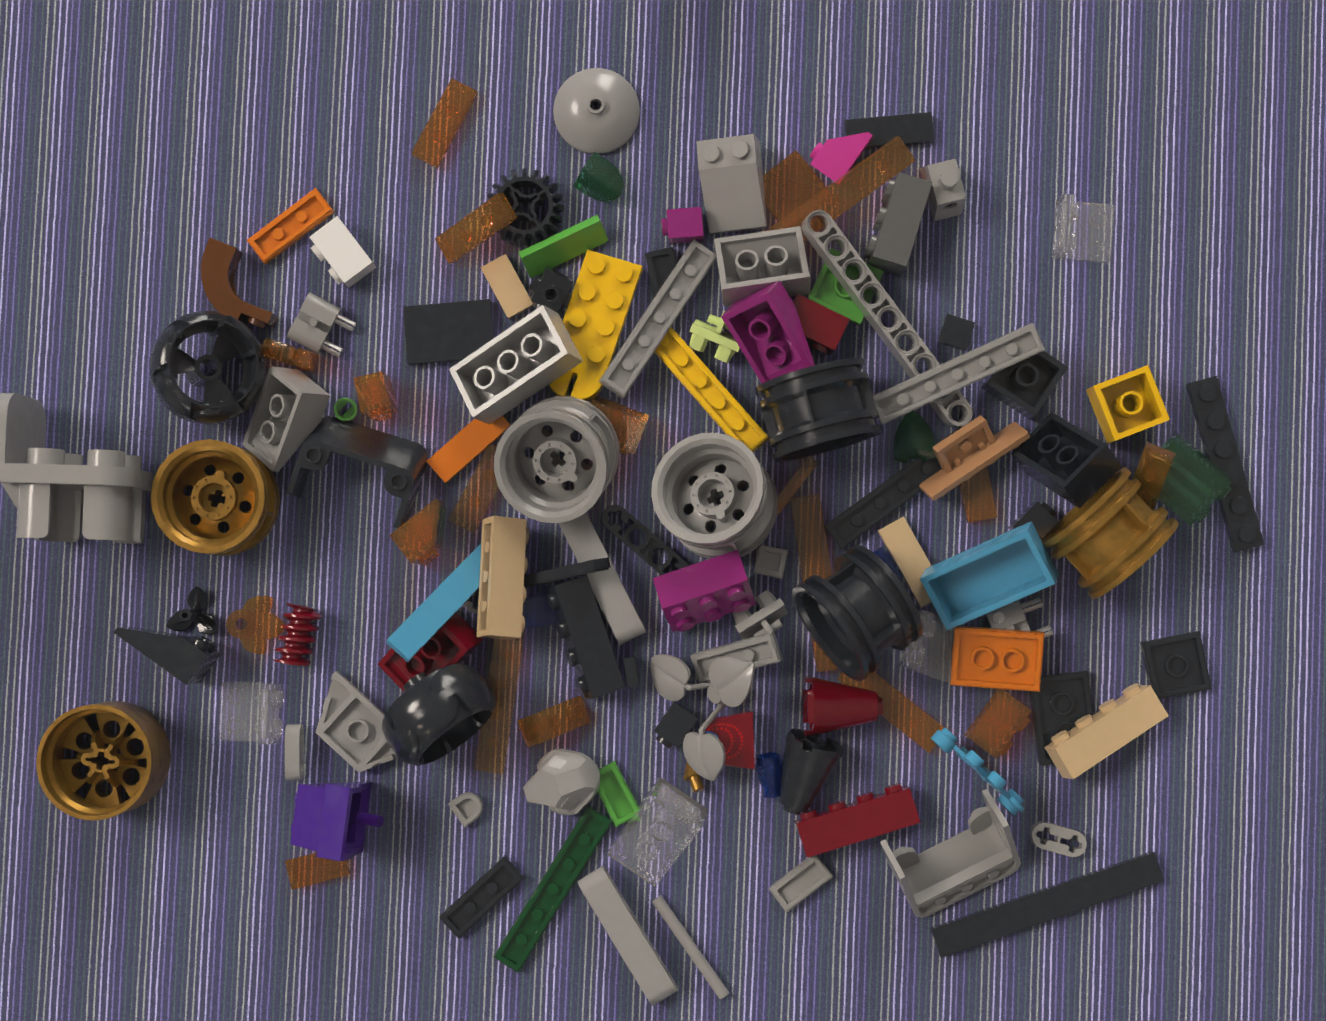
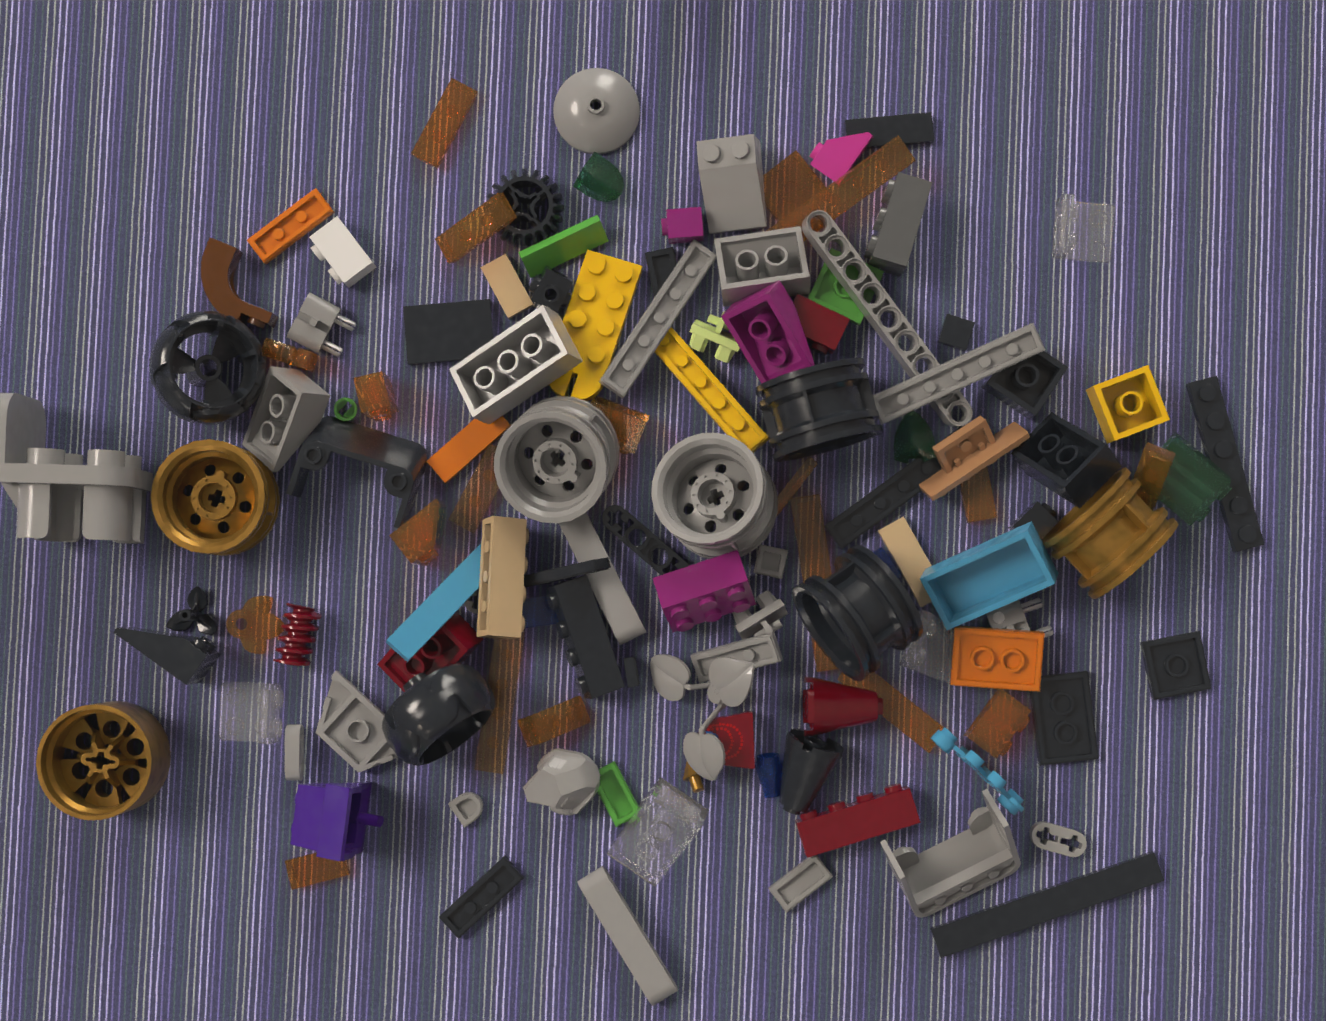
(553, 888): dark green tile -> none
(674, 725): black brick -> none
(690, 947): light grey bar -> none
(945, 189): light grey torso -> none
(1106, 730): tan brick -> none

